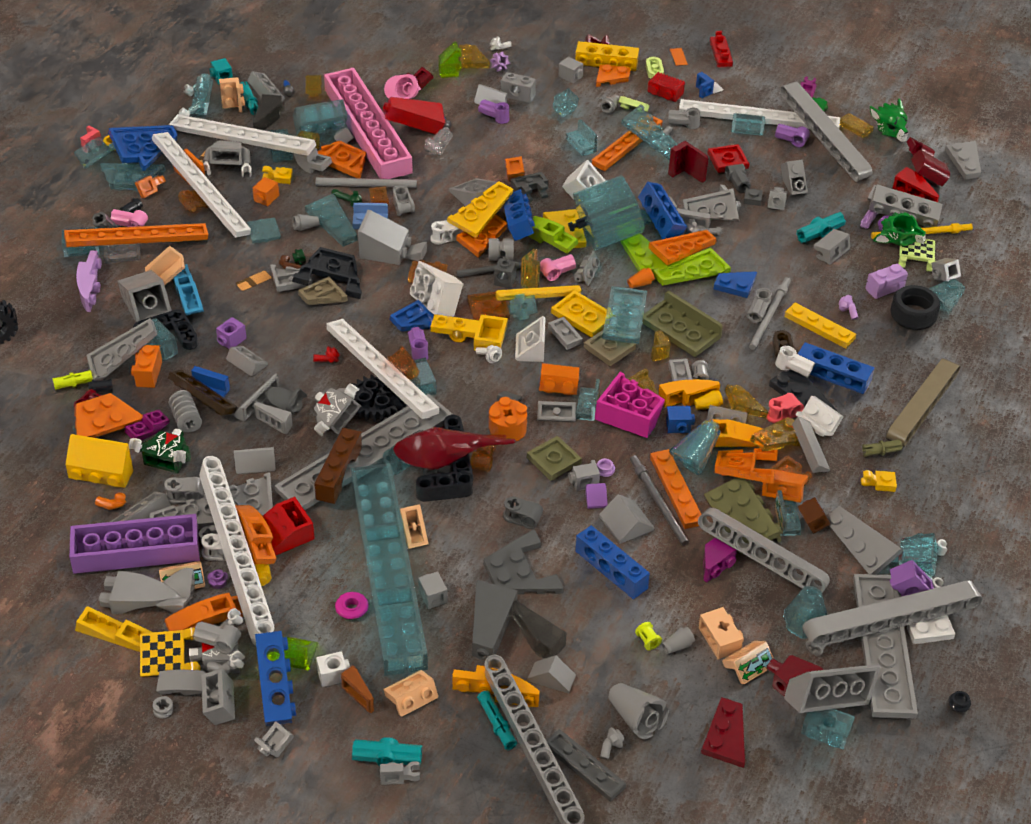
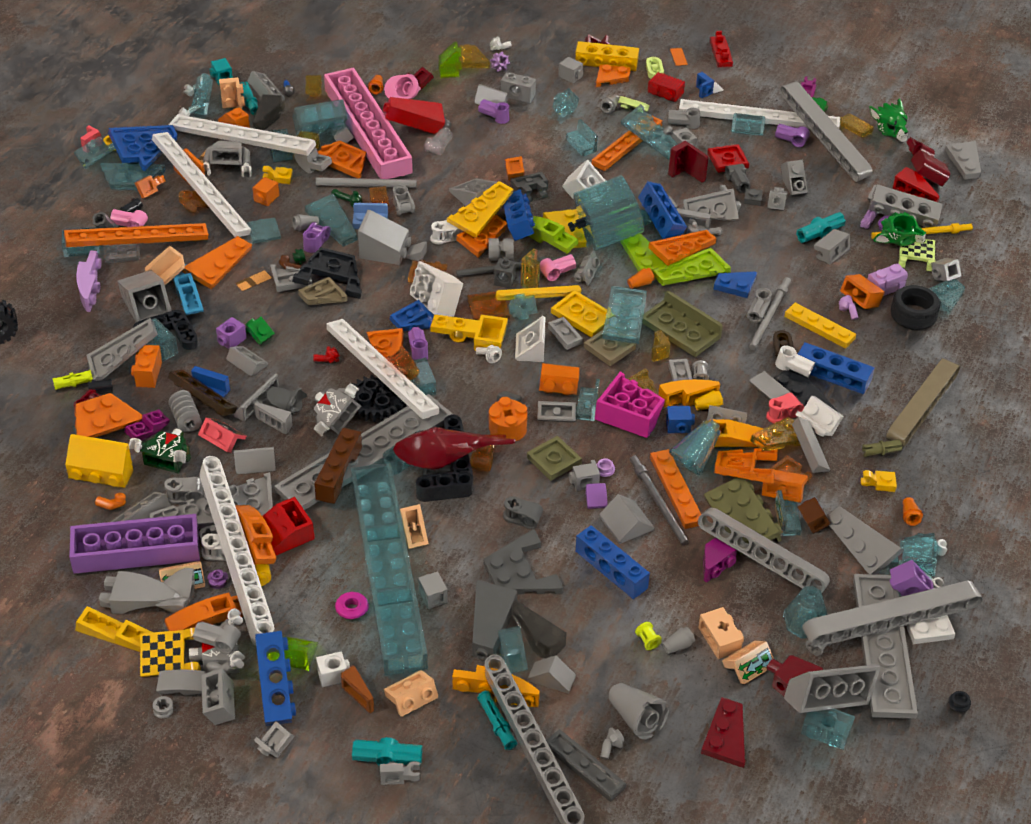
(218, 262): none -> orange wing
(220, 434): none -> coral panel
(236, 117): none -> orange slope
(259, 330): none -> green bracket
(315, 237): none -> medium lavender piece
(376, 85): none -> orange cone
(386, 341): none -> orange wing
(512, 649): none -> clear light blue slope
(684, 135): none -> light grey brick
(743, 401): clear yellow wing -> none
(768, 386): none -> light grey slope
(862, 291): none -> orange brick
(911, 513): none -> orange cone

